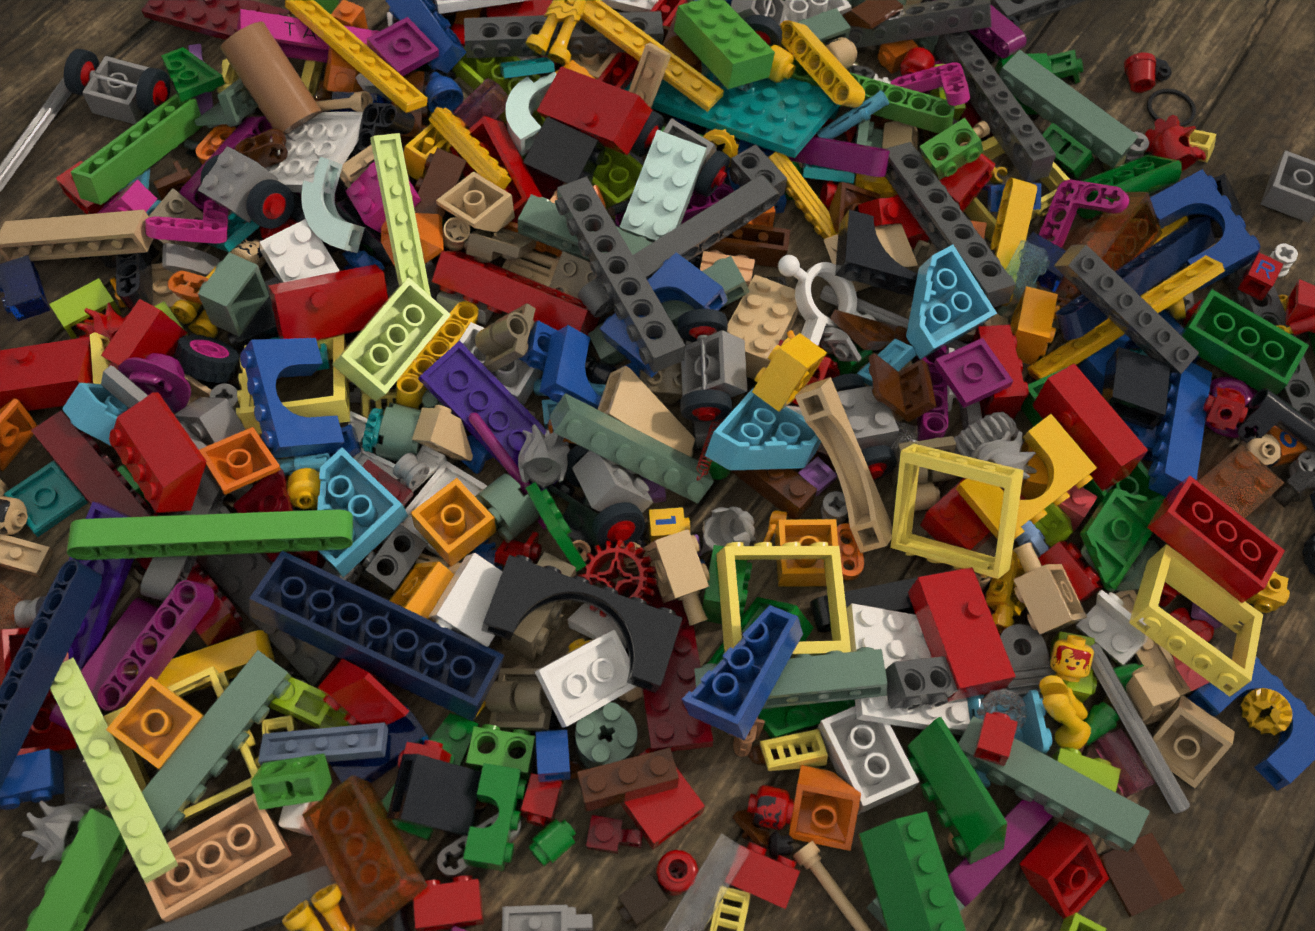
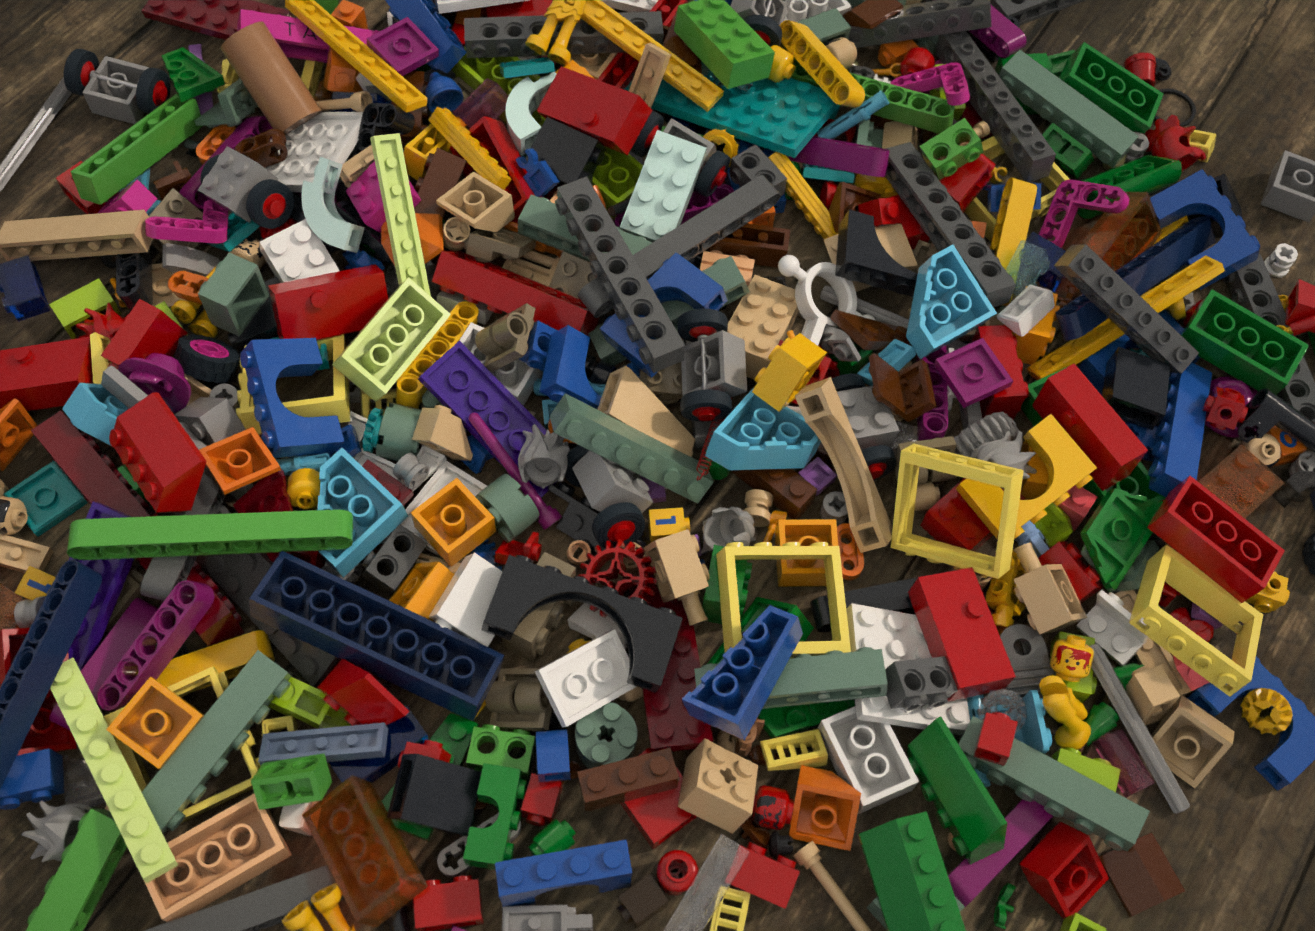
(34, 583): none -> yellow brick
(539, 175): none -> blue plate
(555, 523): green wing -> none
(598, 865): none -> blue arch
(607, 834): dark red plate -> none
(719, 784): none -> tan brick
(758, 506): none -> tan wheel
(892, 71): none -> light orange hand
(1001, 907): none -> green piece
(1027, 309): none -> white slope
(1112, 88): none -> green brick
(1260, 276): red brick -> none

